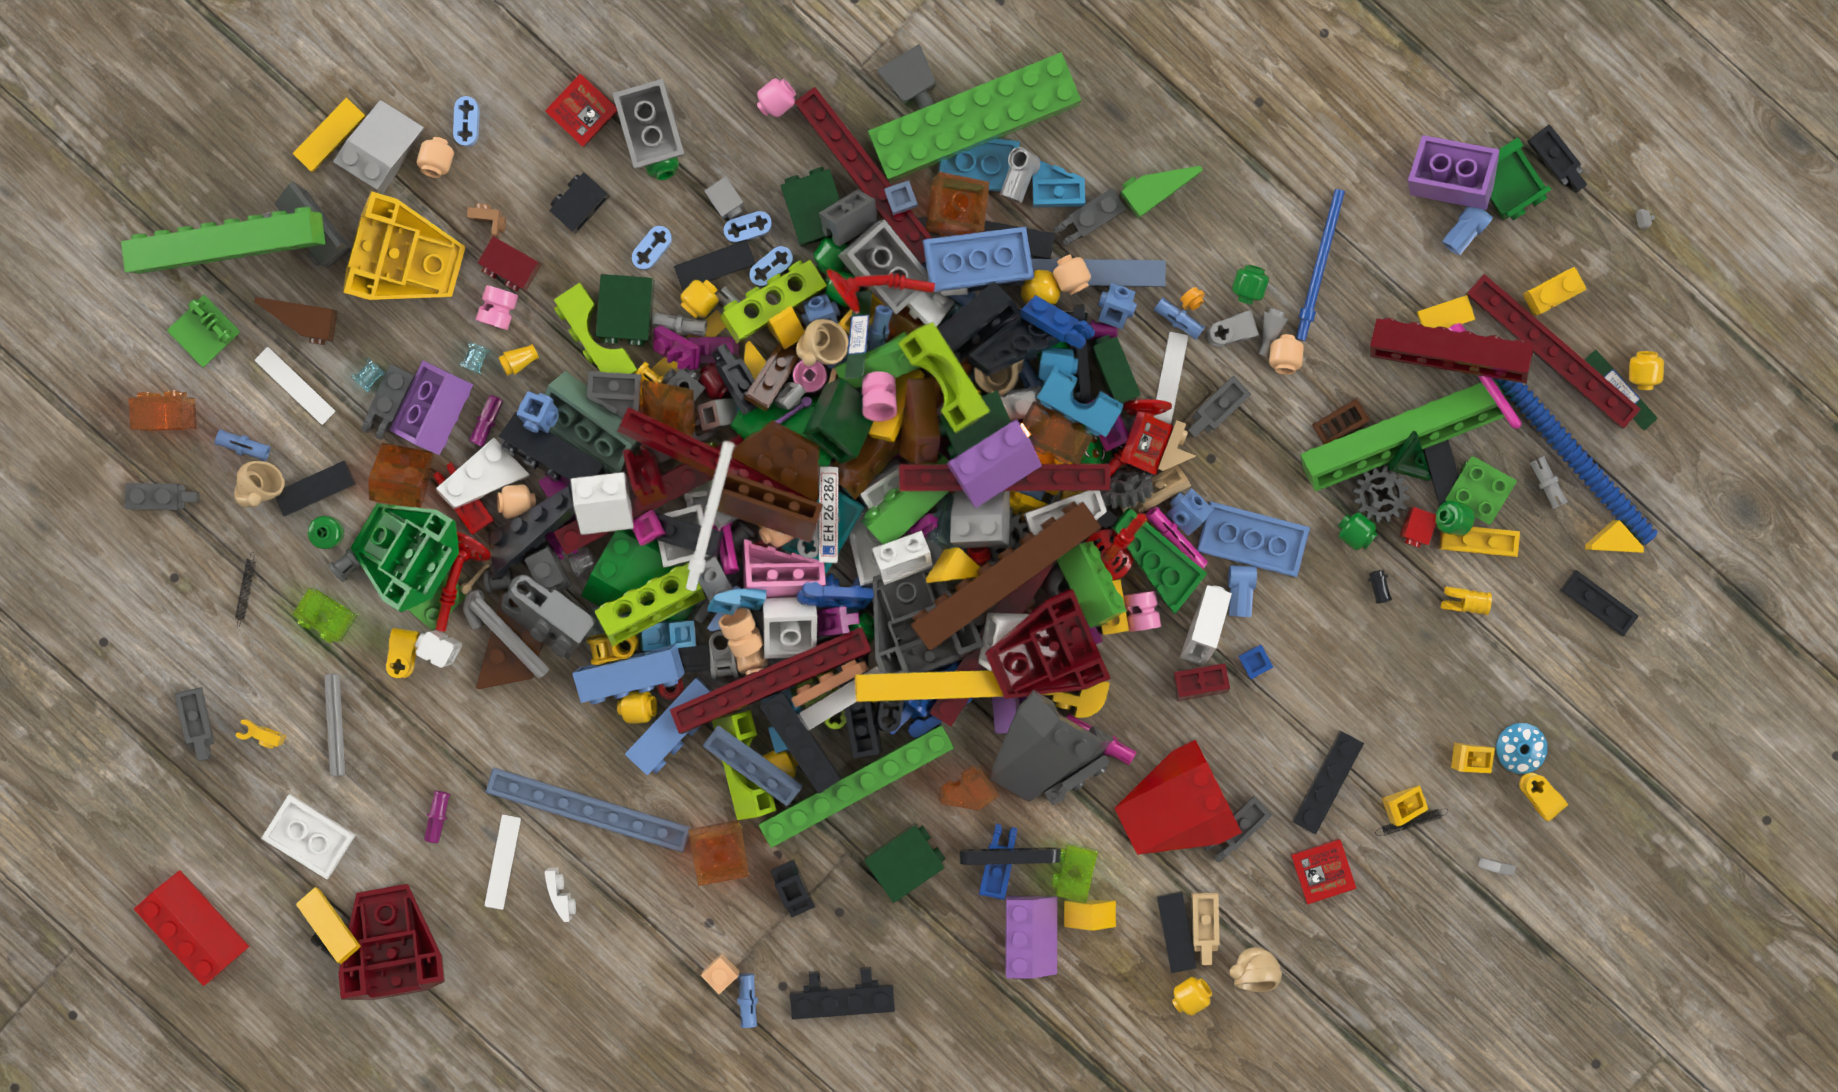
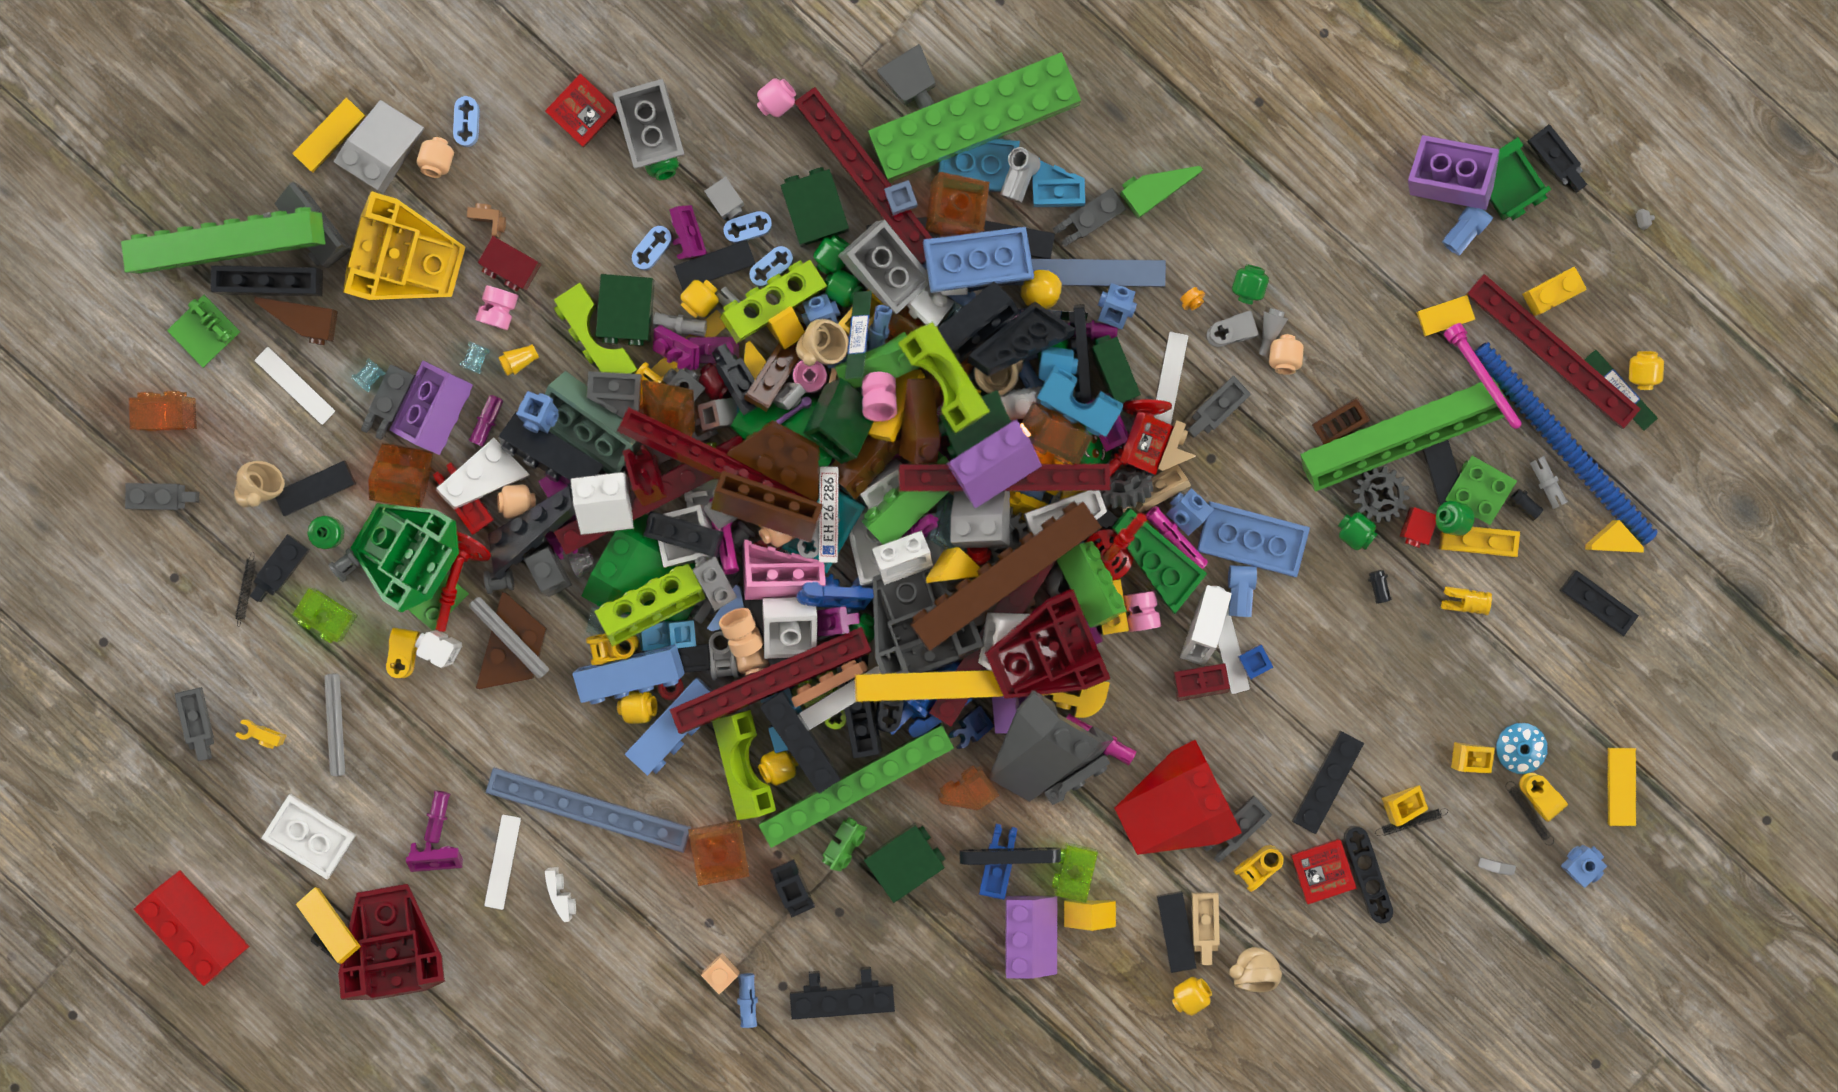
(226, 440): medium blue pin -> none
(267, 281): none -> black brick
(279, 567): none -> black hinge
(430, 859): none -> magenta plate
(466, 587): tan hinge -> none
(474, 621): light grey arm -> none
(548, 616): dark grey brick -> none
(578, 202): black brick -> none
(647, 528): dark pink tile -> none
(689, 235): none -> magenta plate
(697, 562): white bar -> none
(729, 601): dark azure slope -> none
(752, 765): sand blue tile -> none
(839, 855): none -> bright green hinge
(849, 217): dark grey hinge -> none
(849, 287): red dish -> none
(974, 727): none -> dark blue plate
(1056, 322): blue hinge -> none
(1071, 274): light nougat head -> none
(1179, 318): medium blue pin -> none
(1230, 651): none -> white sticker
(1258, 868): none -> yellow piece
(1307, 313): blue bar -> none
(1368, 874): none -> black beam
(1410, 459): dark green tile -> none
(1451, 350): dark red brick -> none
(1526, 504): none -> black pin
(1527, 816): none -> black piece
(1584, 865): none -> medium blue brick
(1622, 786): none -> yellow tile

